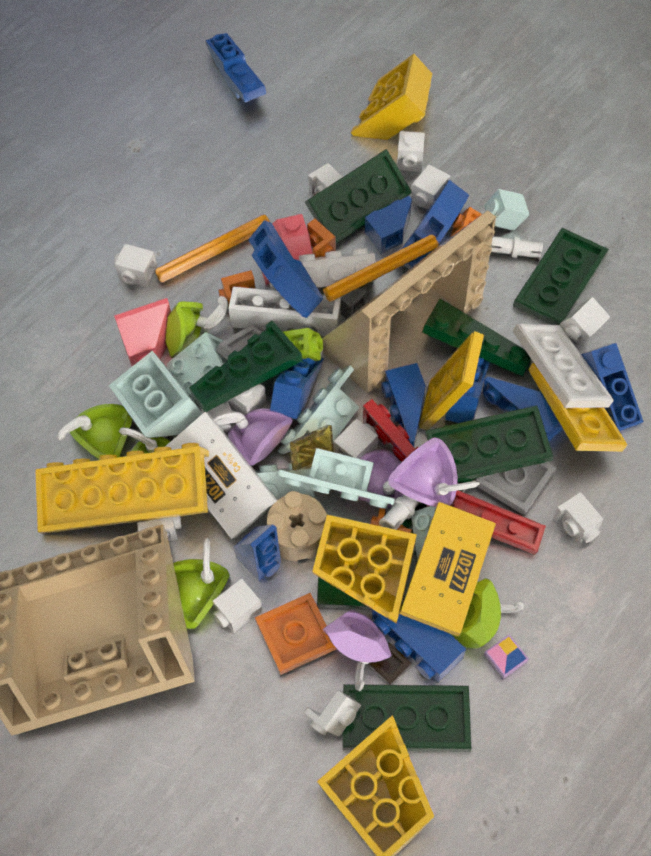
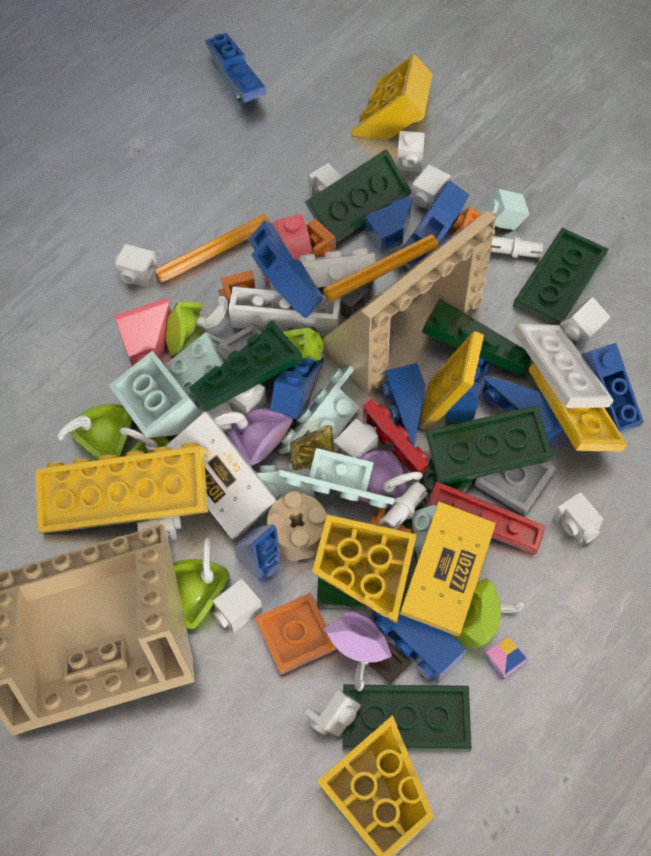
(429, 475): lavender hat -> none

